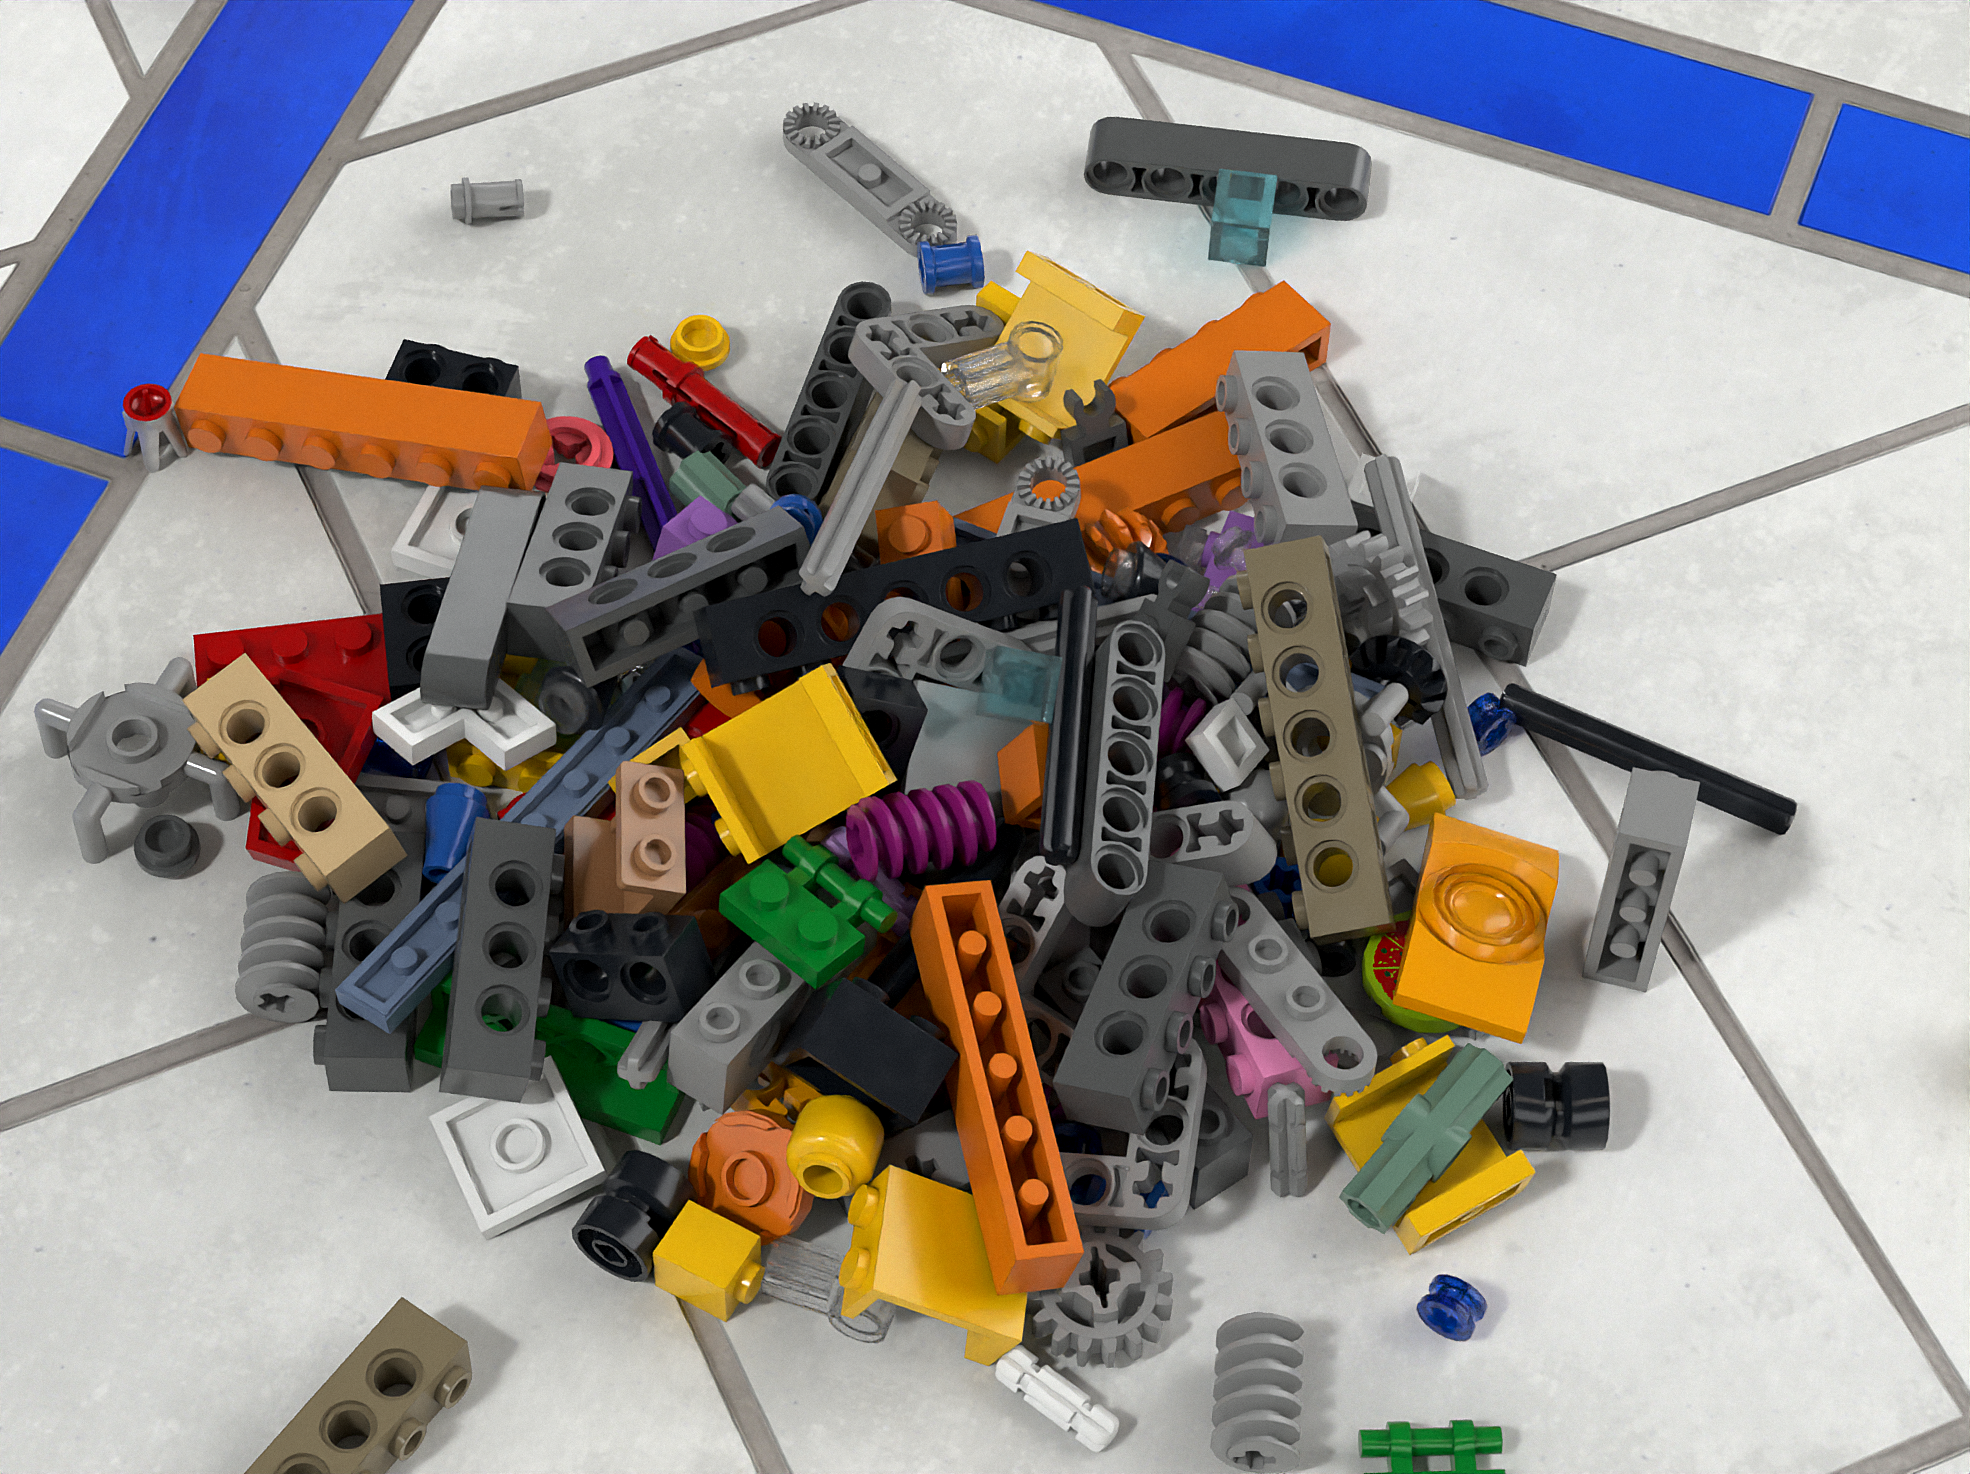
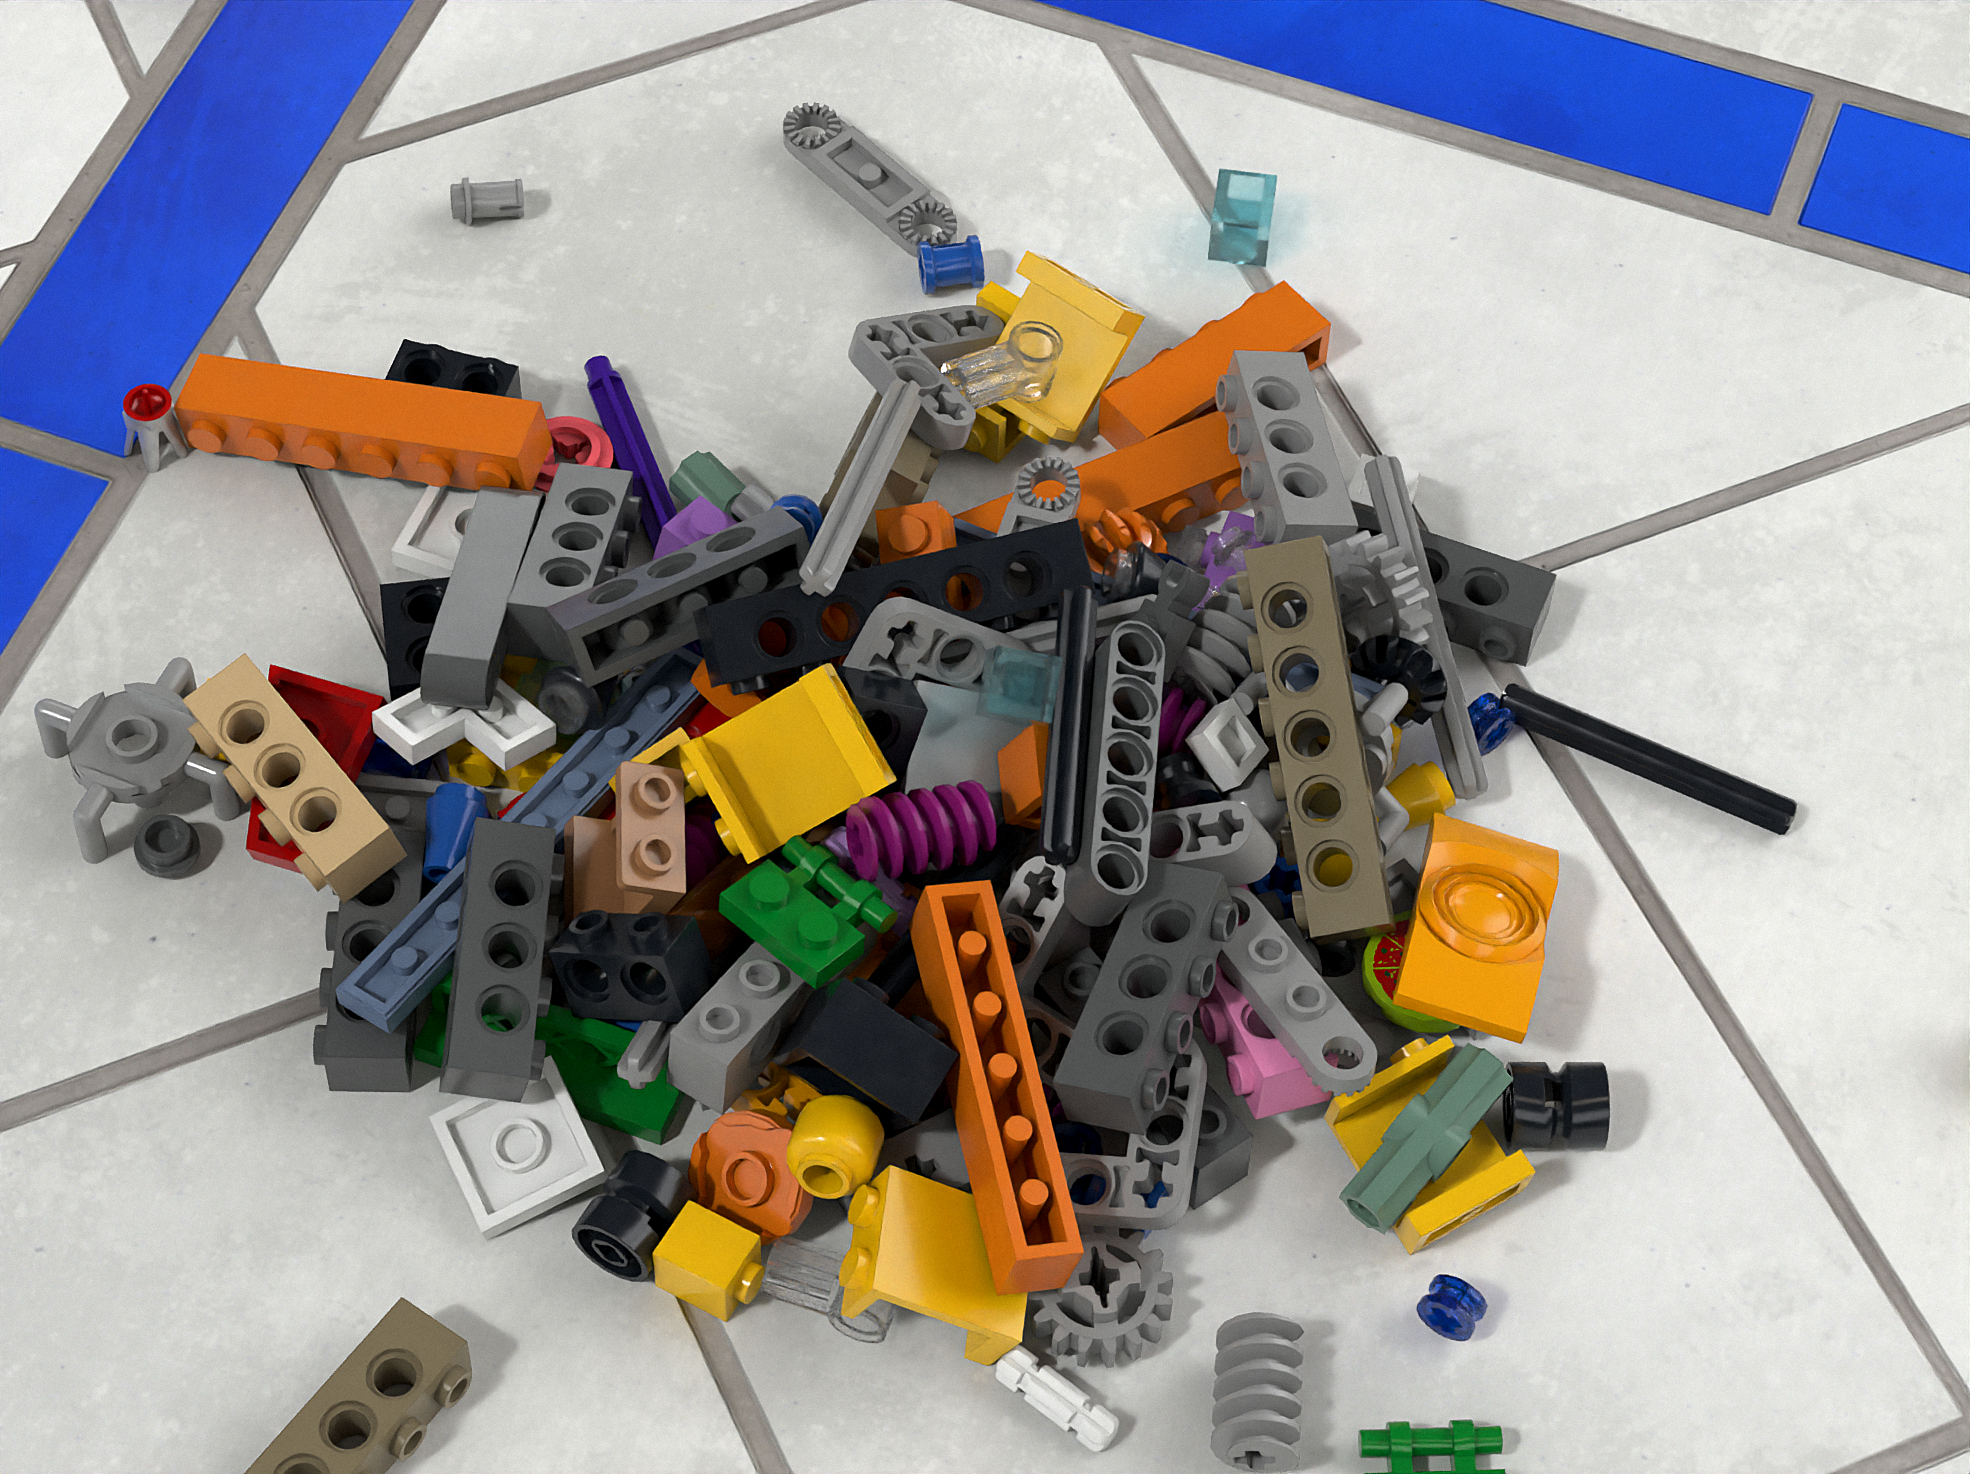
(282, 947): light grey piece -> none
(335, 650): red wing -> none
(684, 434): black bush -> none
(687, 383): red pin -> none
(701, 341): yellow plate -> none
(829, 401): dark grey beam -> none
(1096, 429): dark grey plate -> none
(1184, 162): dark grey beam -> none
(1287, 1139): light grey axle -> none
(1640, 878): light grey brick -> none

